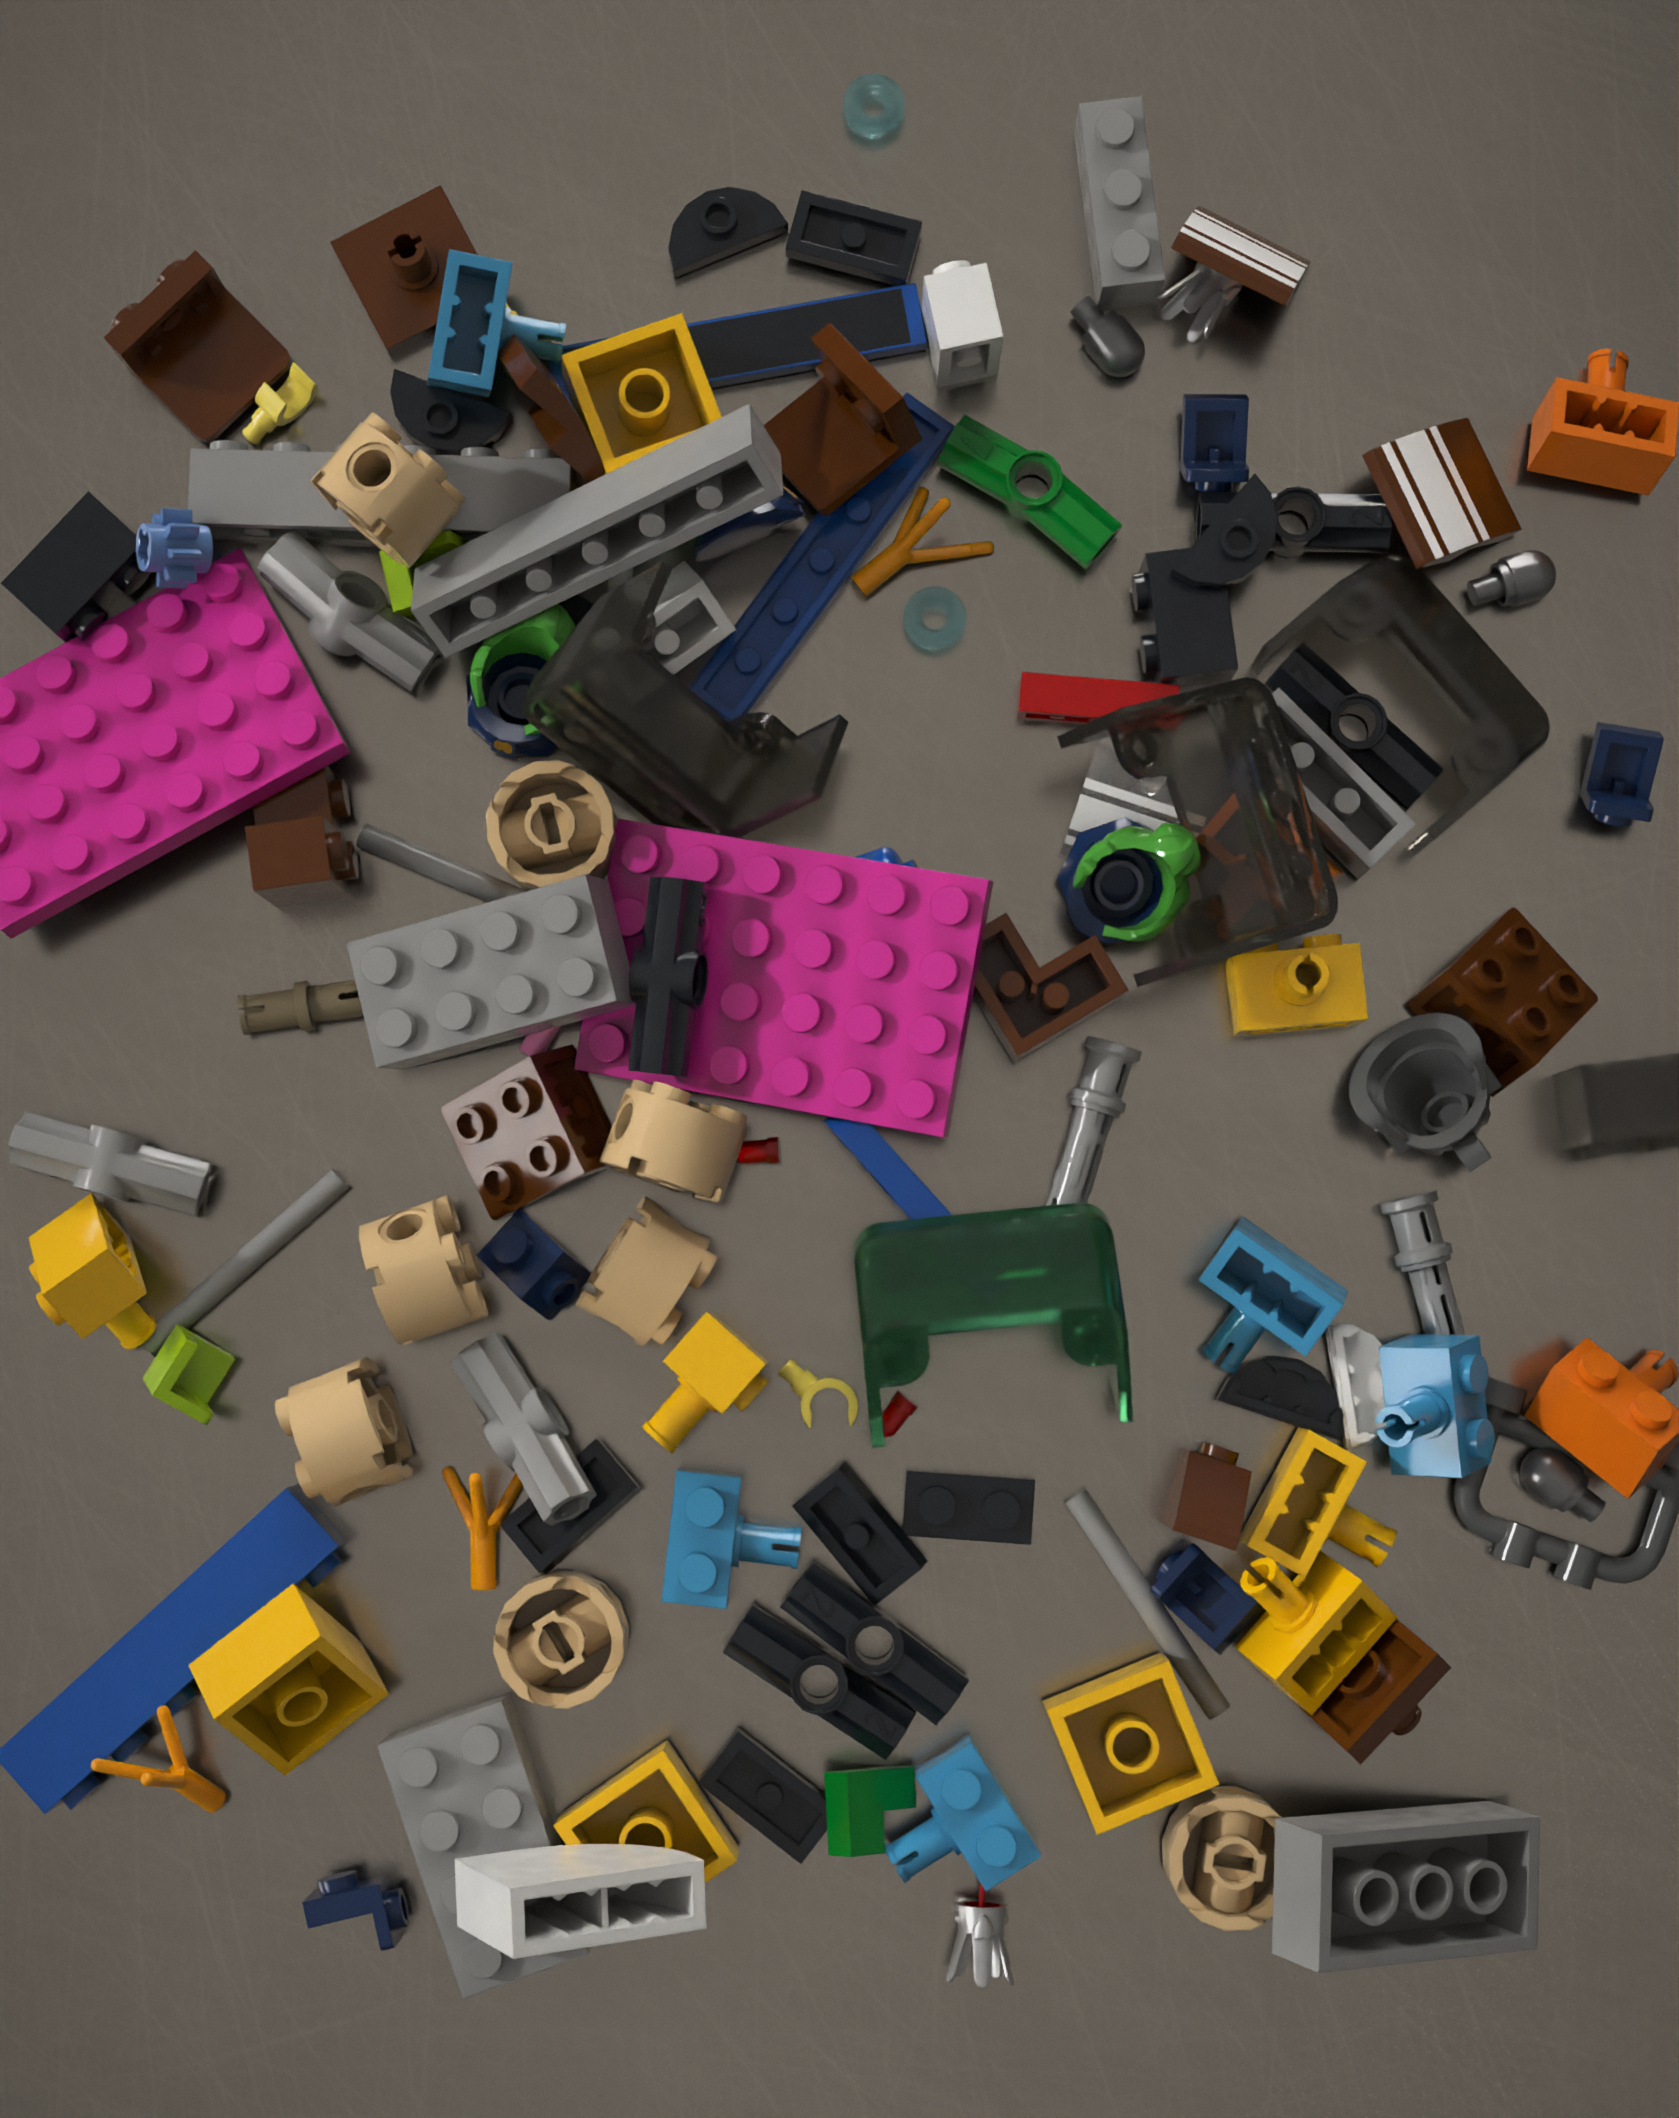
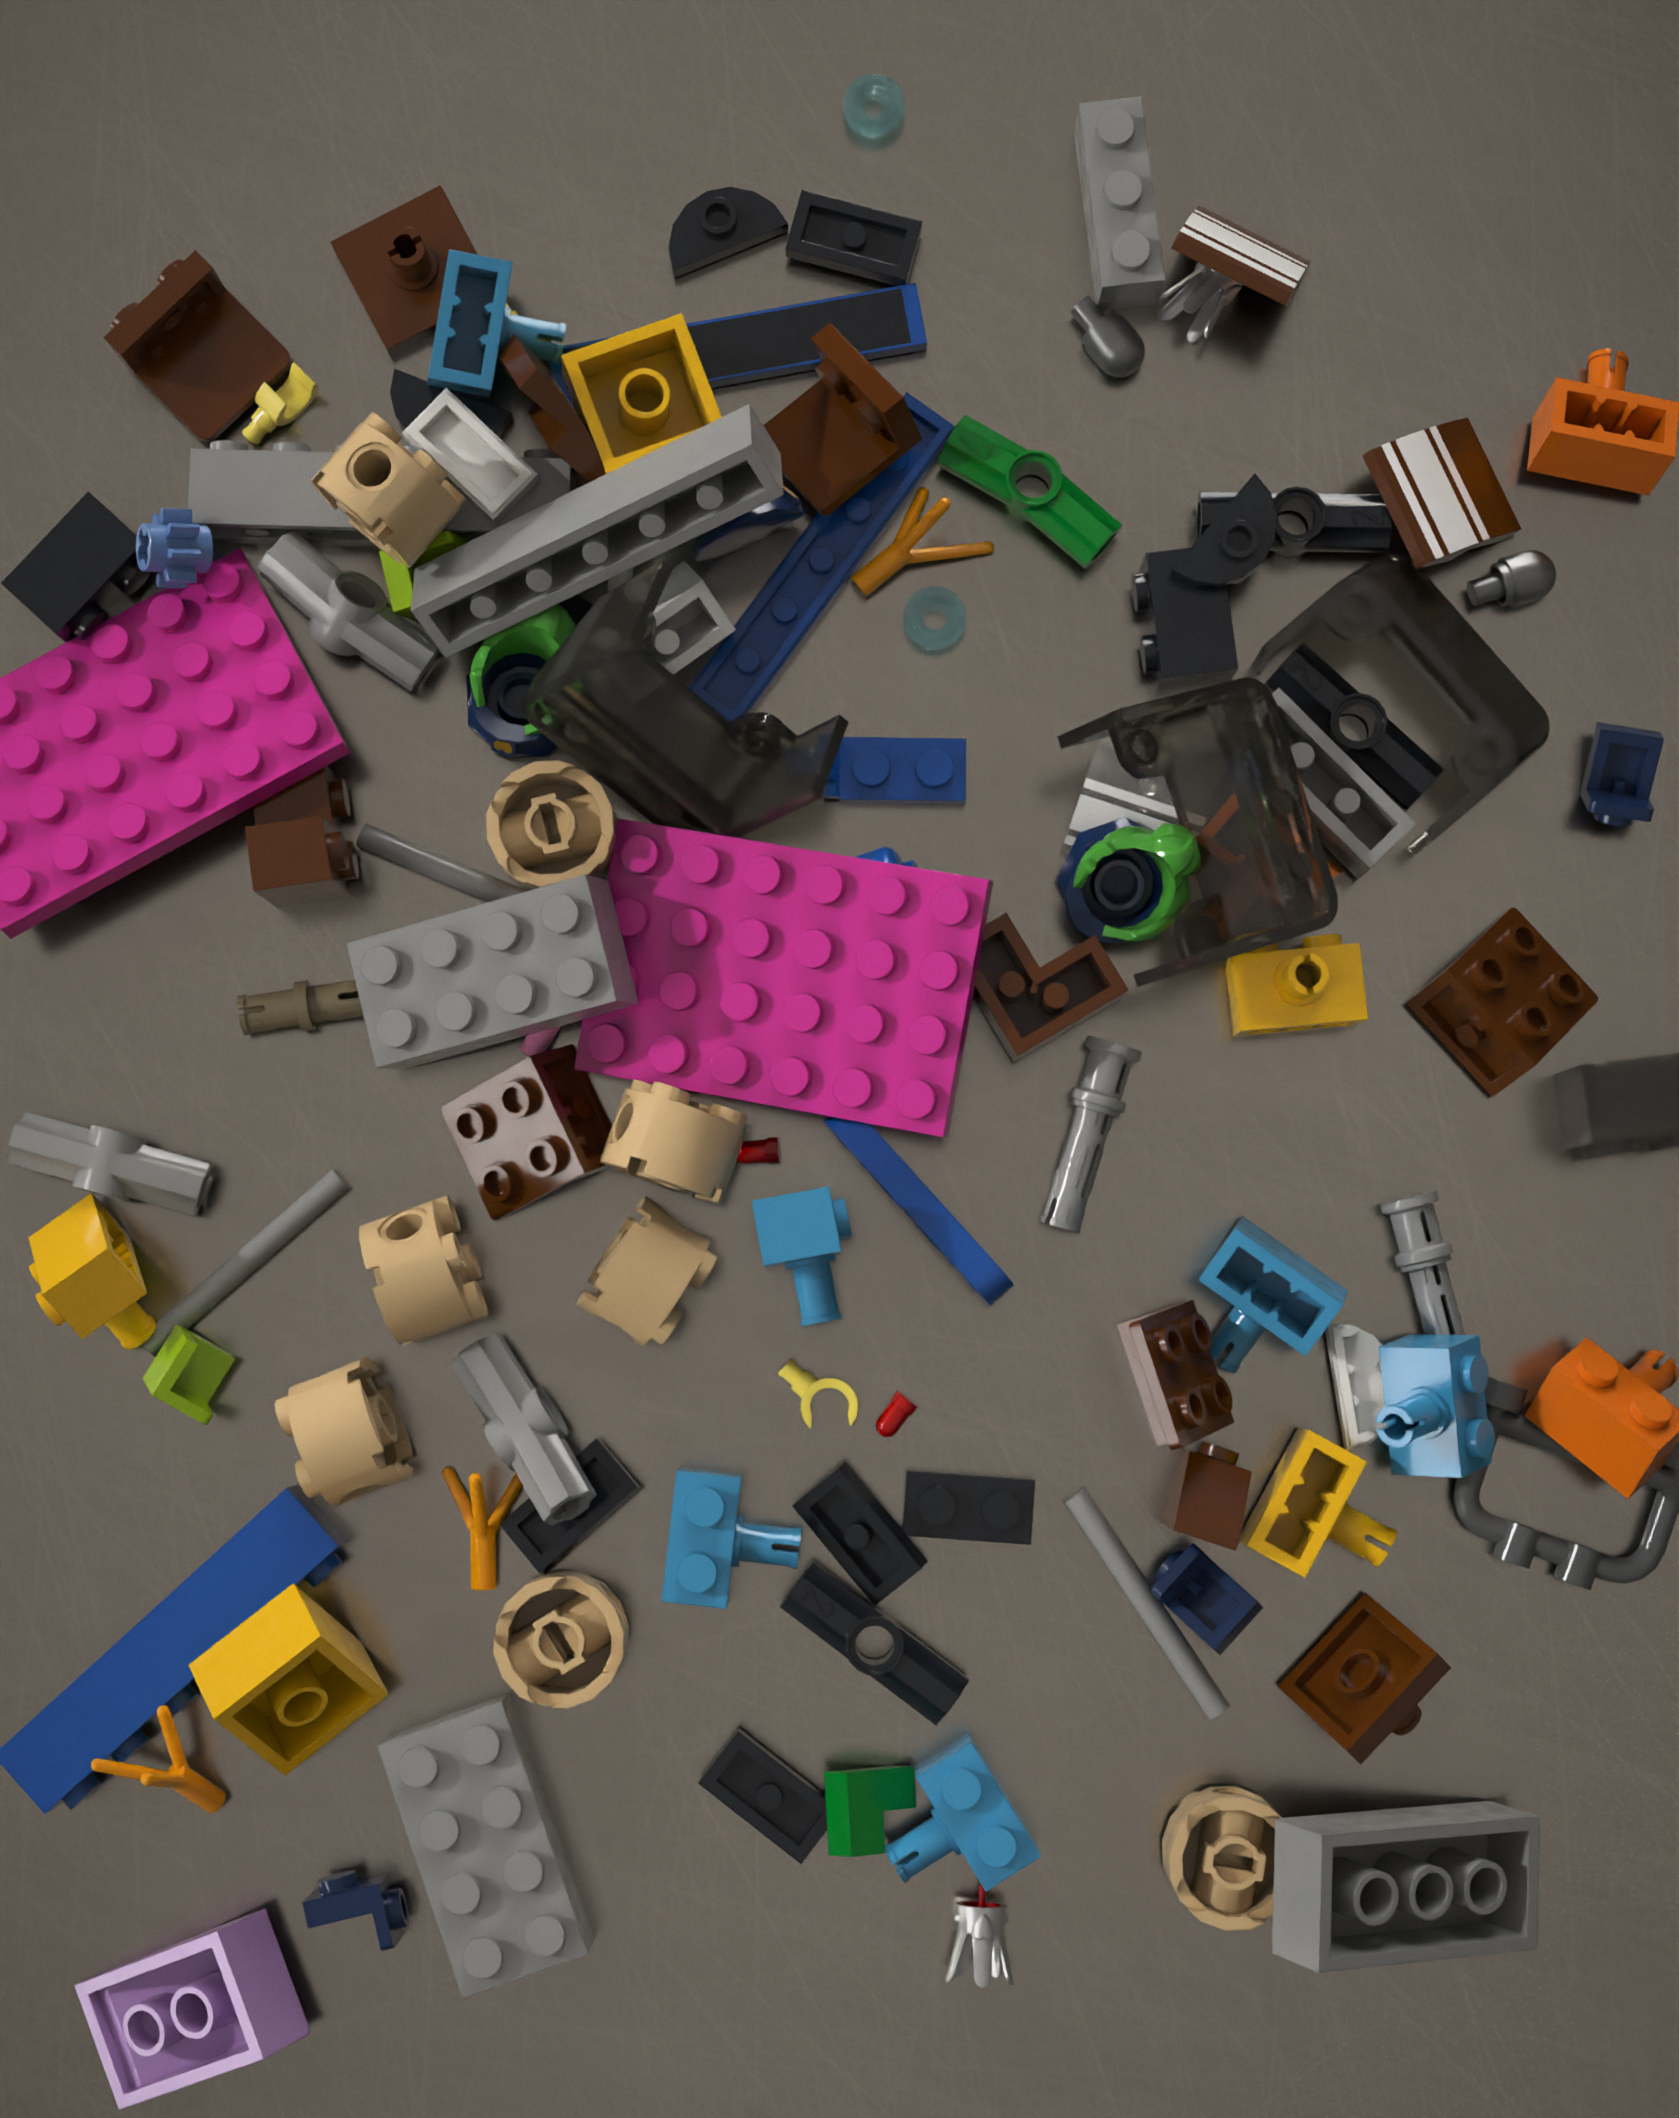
(193, 2010): none -> lavender slope
(472, 456): none -> white tile
(534, 1265): dark blue bracket -> none
(578, 1896): white brick -> none
(652, 1806): yellow brick -> none
(668, 976): black piece -> none
(714, 1374): yellow brick -> none
(805, 1236): none -> dark azure brick
(855, 1706): black piece -> none
(899, 771): none -> blue hinge
(961, 323): white brick -> none
(984, 1276): clear green windscreen -> none
(1082, 698): red piece -> none
(1130, 1743): yellow brick -> none
(1177, 1374): none -> reddish brown bracket
(1214, 440): dark blue bracket -> none
(1286, 1392): black plate -> none
(1311, 1627): yellow brick -> none
(1426, 1087): dark grey helmet -> none
(1560, 1483): flat silver cylinder -> none

